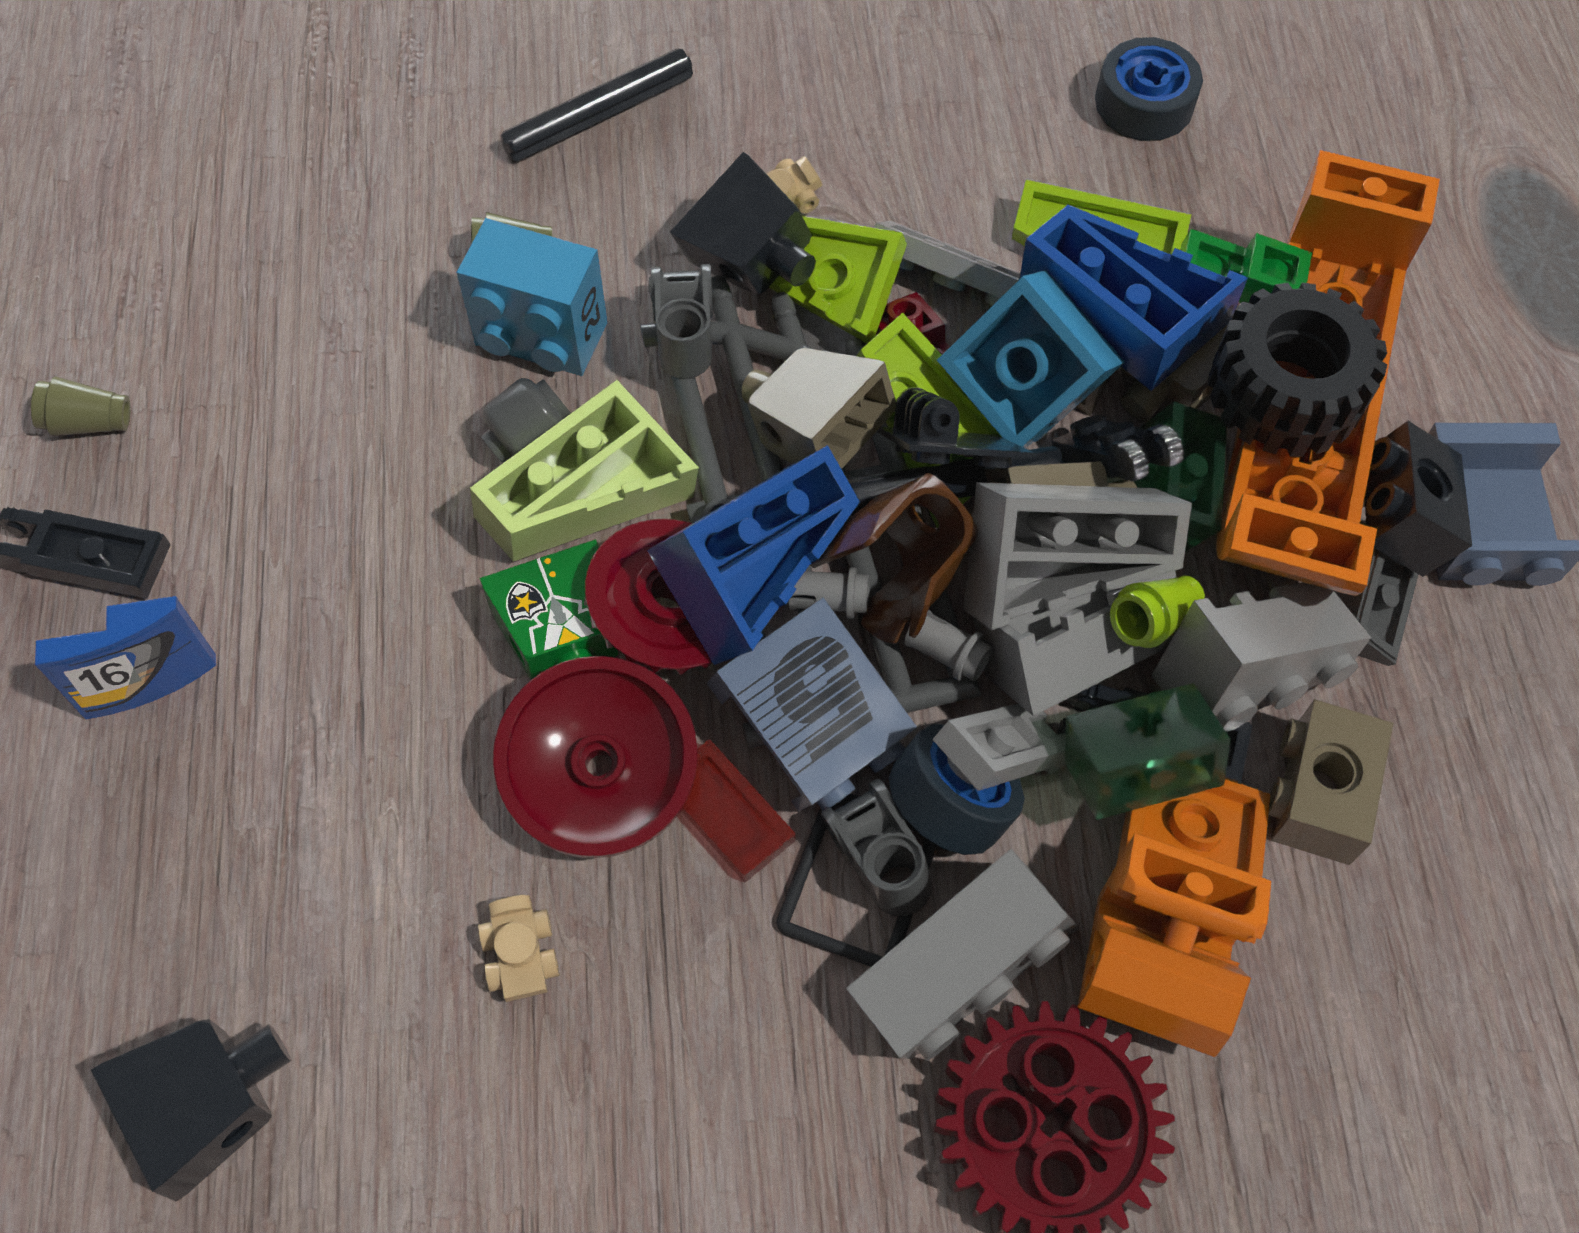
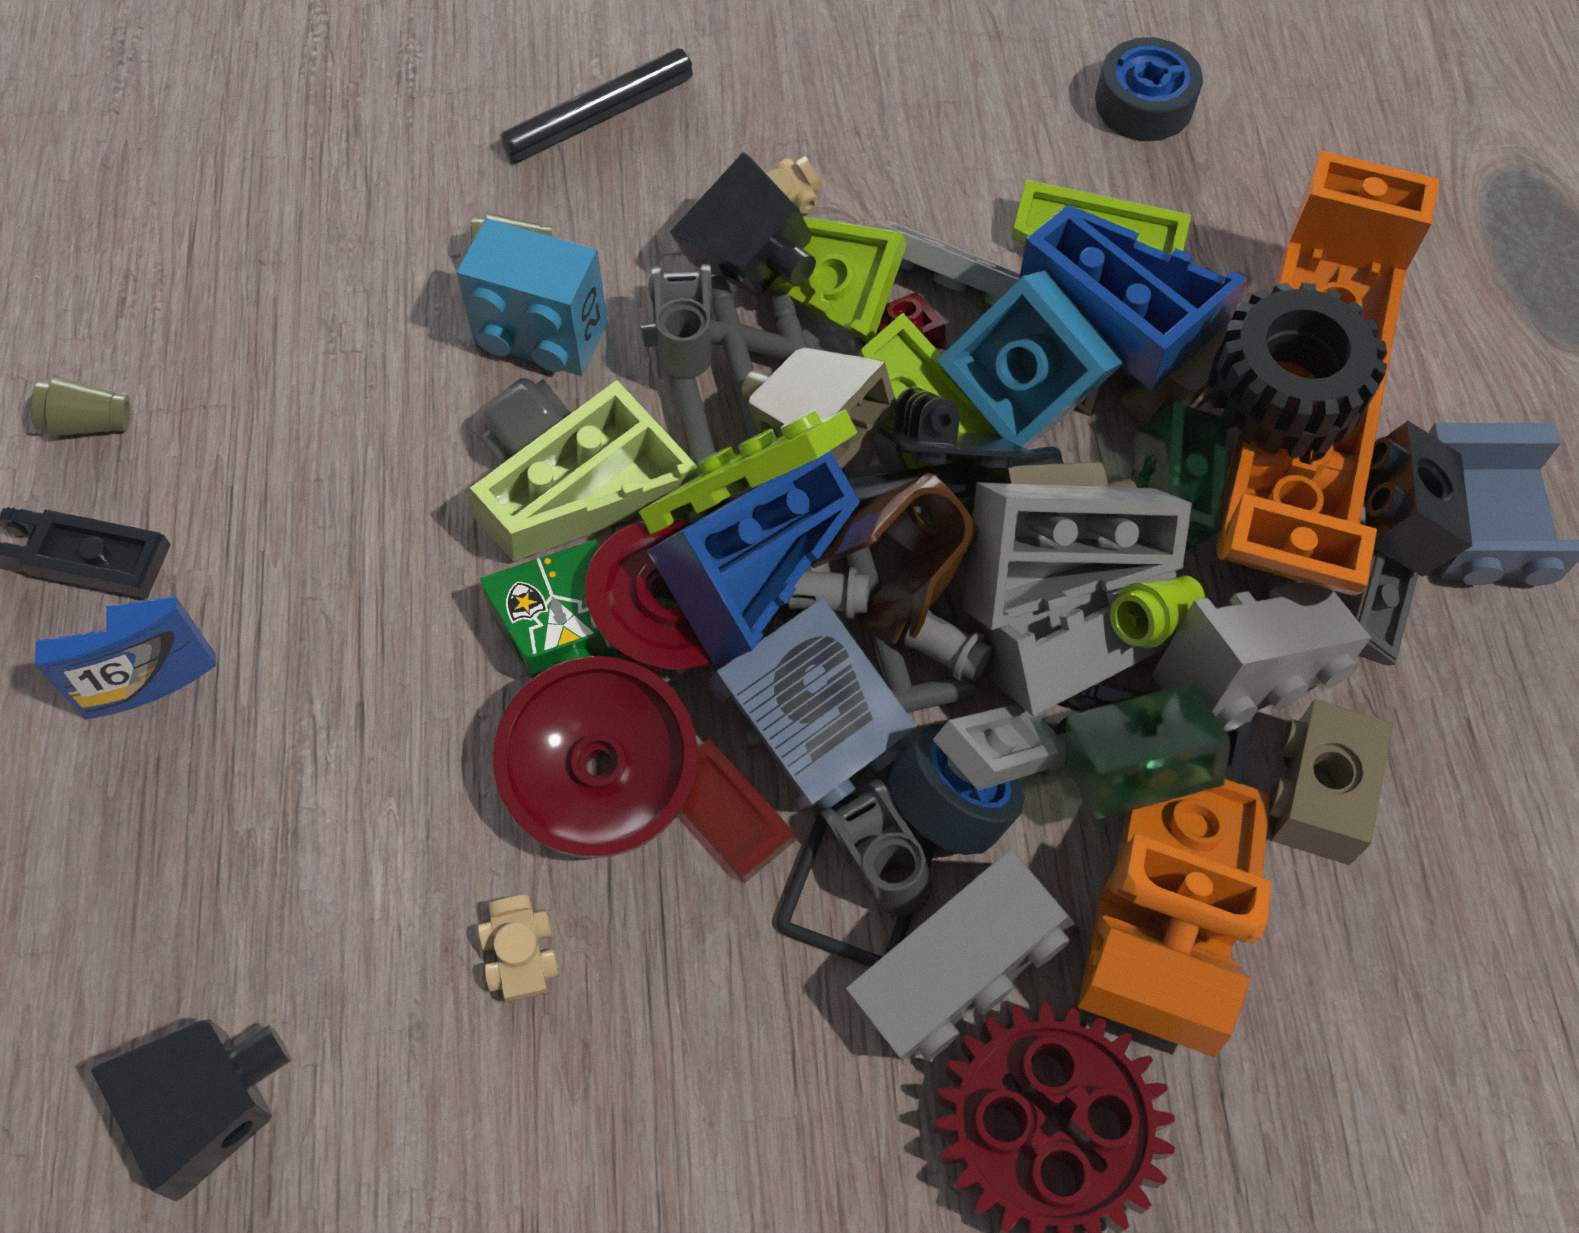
(760, 461): none -> lime wing
(1119, 446): black hinge -> none
(1262, 261): green slope -> none

